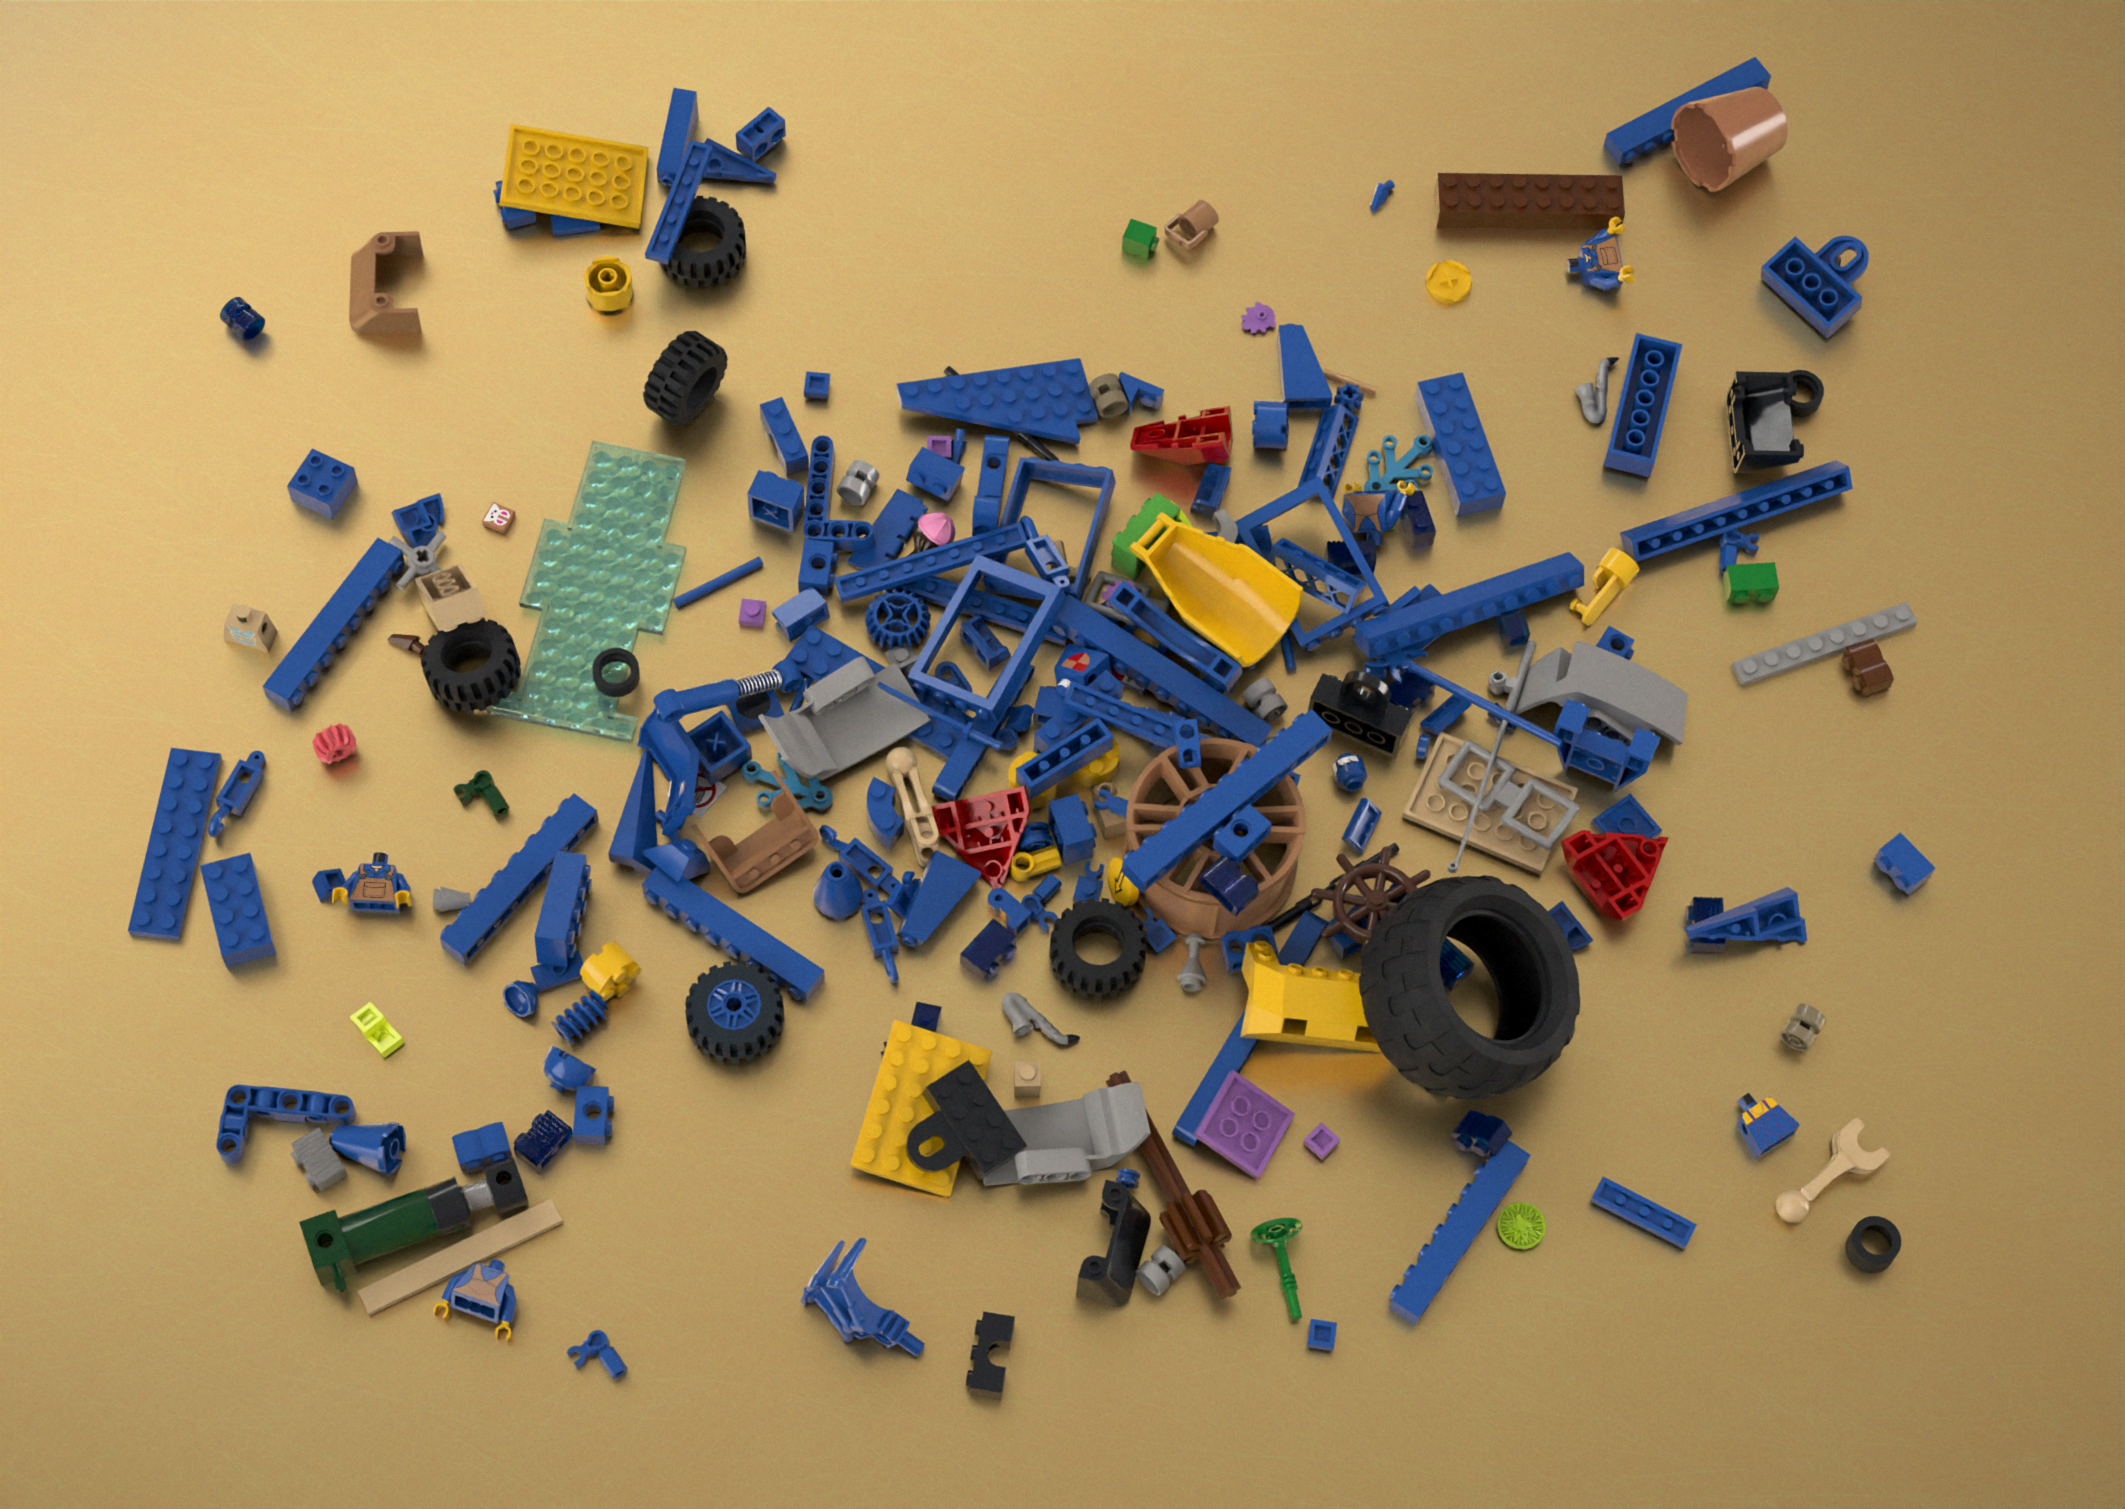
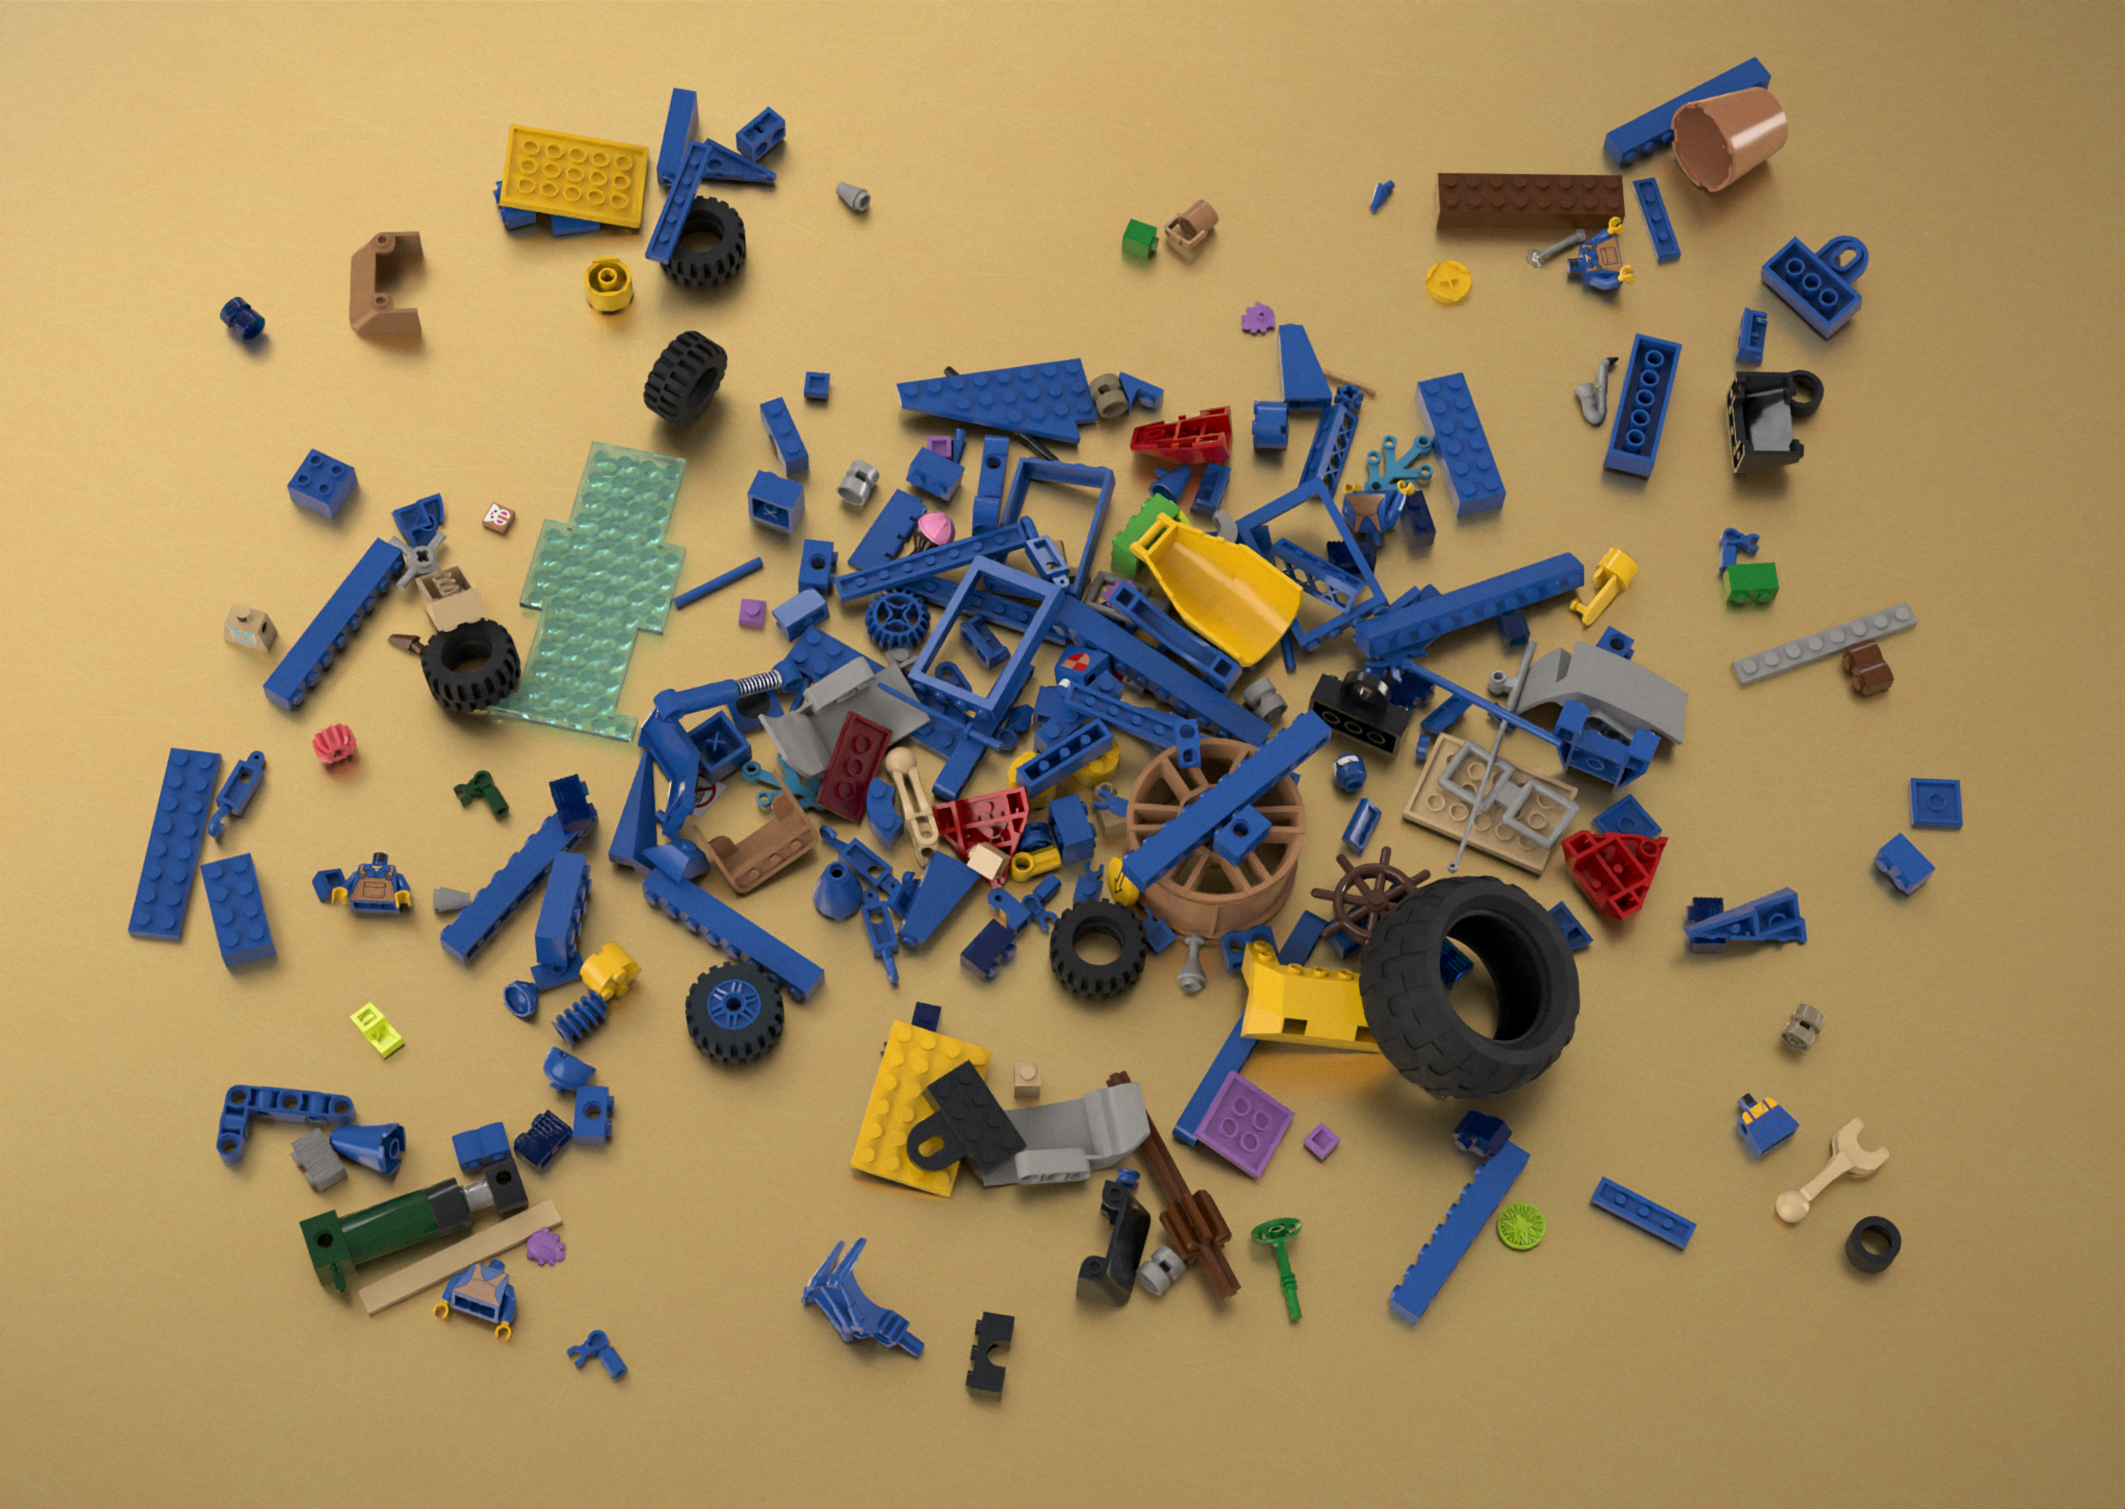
(545, 1247): none -> medium lavender piece
(571, 803): none -> clear blue brick
(616, 655): black tyre -> none
(821, 503): blue beam -> none
(853, 766): none -> dark red tile
(856, 197): none -> light grey cone
(988, 860): none -> tan brick
(1021, 1014): light grey piece -> none
(1171, 482): none -> blue piece
(1229, 885): clear blue brick -> none
(1306, 904): black piece -> none
(1321, 1334): blue plate -> none
(1535, 257): none -> piece
(1656, 219): none -> blue tile
(1736, 510): blue brick -> none
(1751, 336): none -> blue hinge
(1935, 803): none -> blue tile

